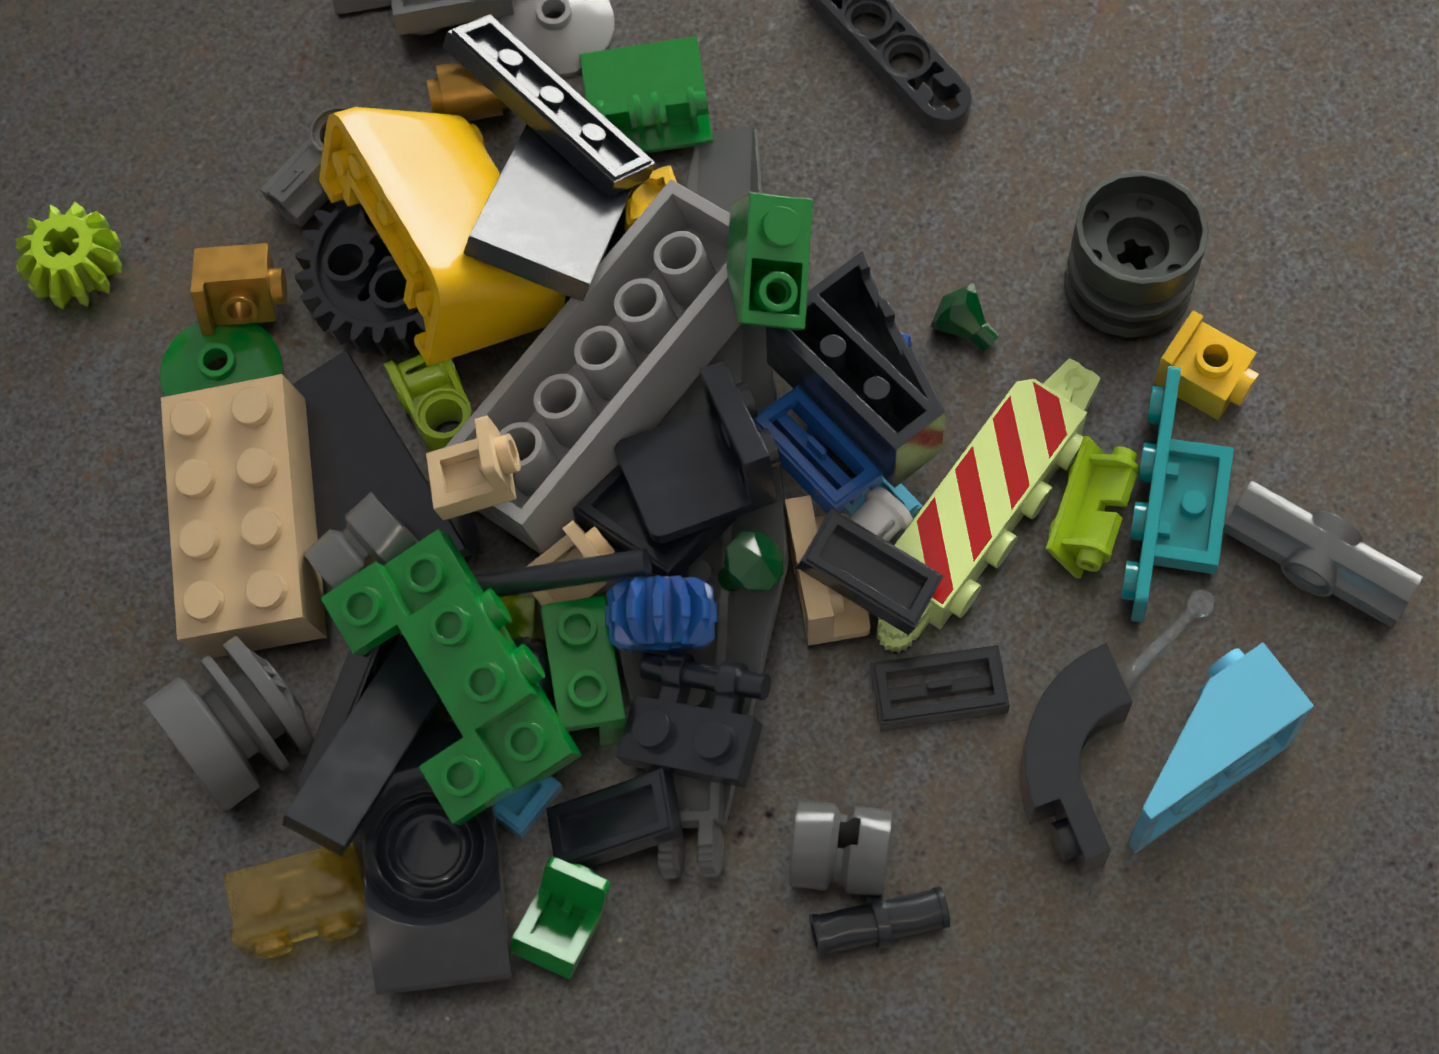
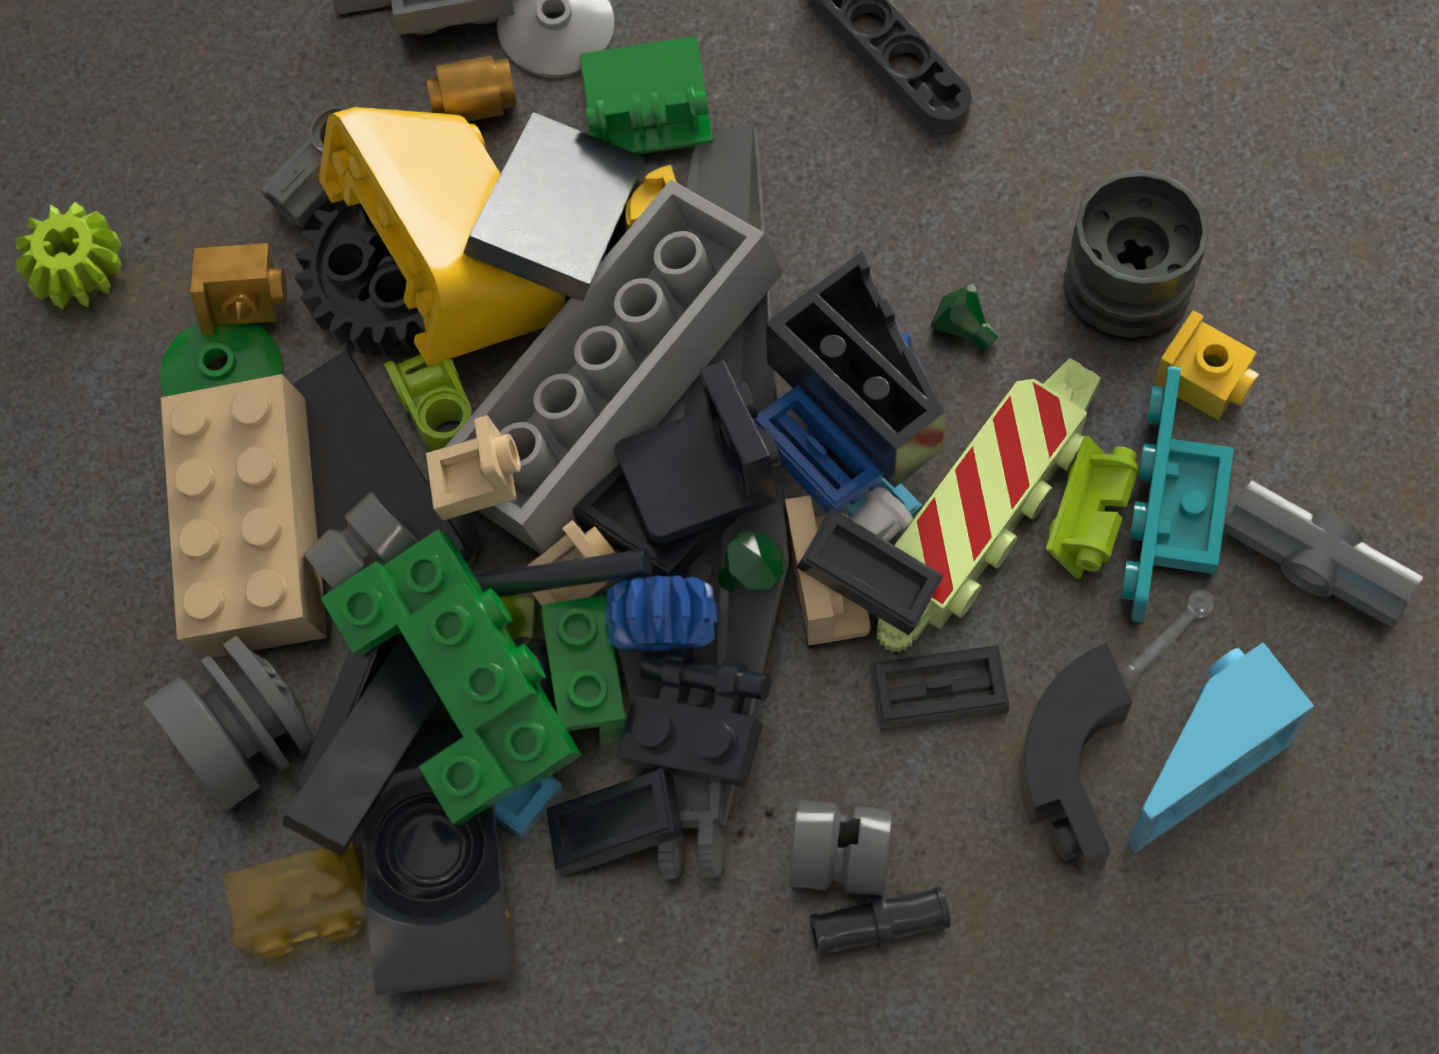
(549, 105): black tile -> none
(561, 917): green bracket -> none
(770, 259): green slope -> none

